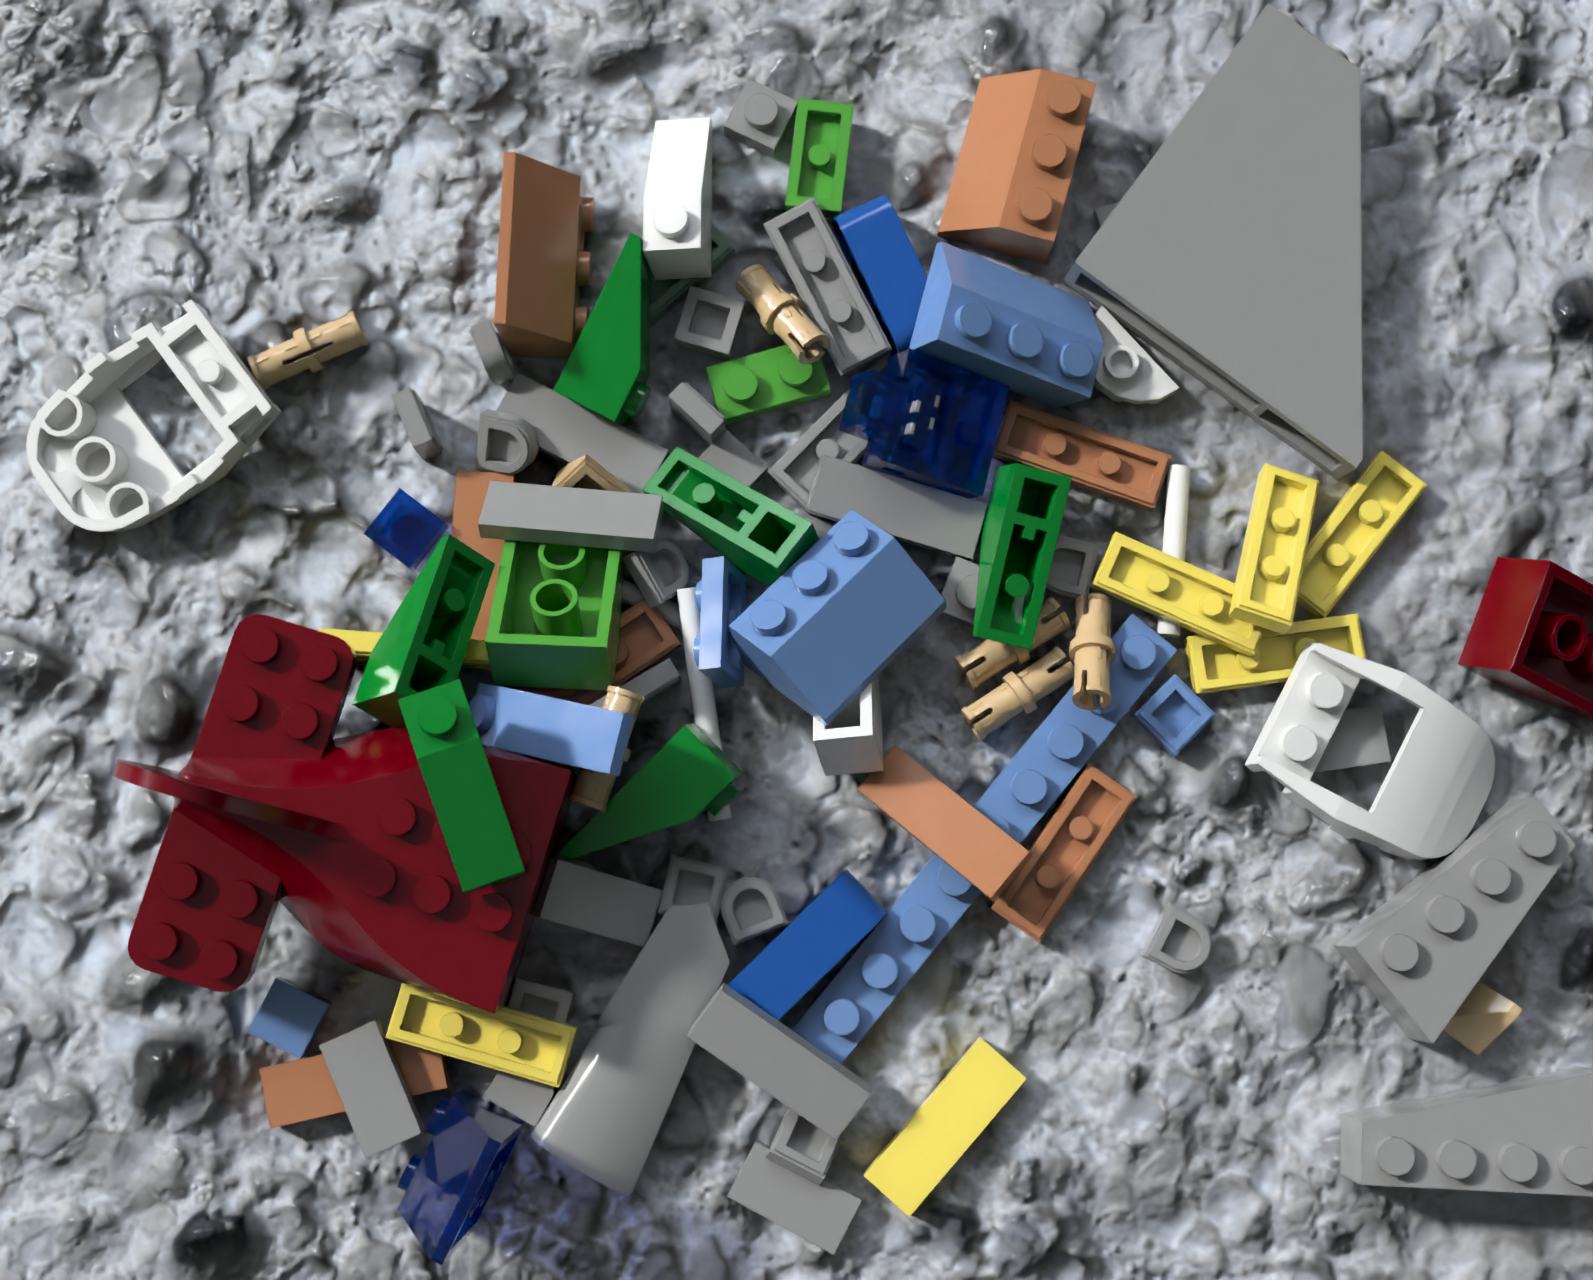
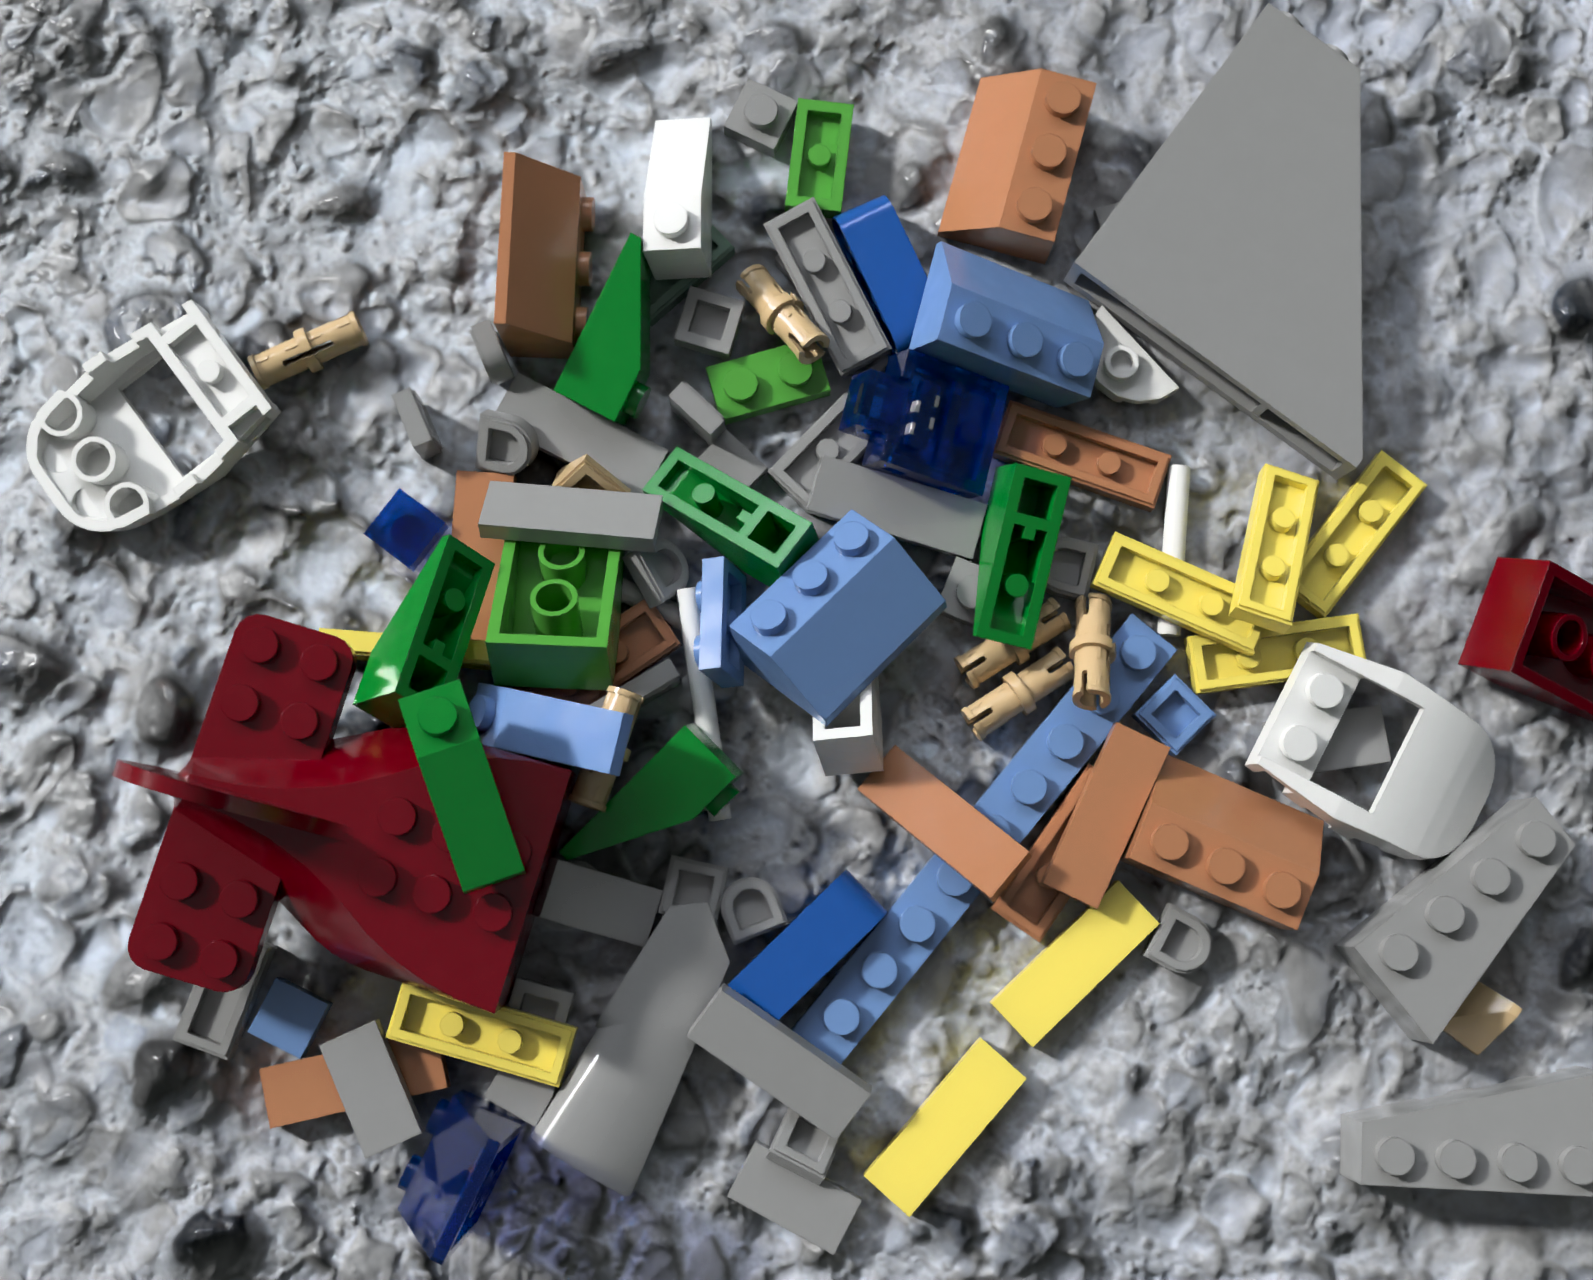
(218, 1019): none -> light grey tile
(1074, 963): none -> light yellow tile
(1105, 815): none -> nougat tile
(1228, 844): none -> nougat slope

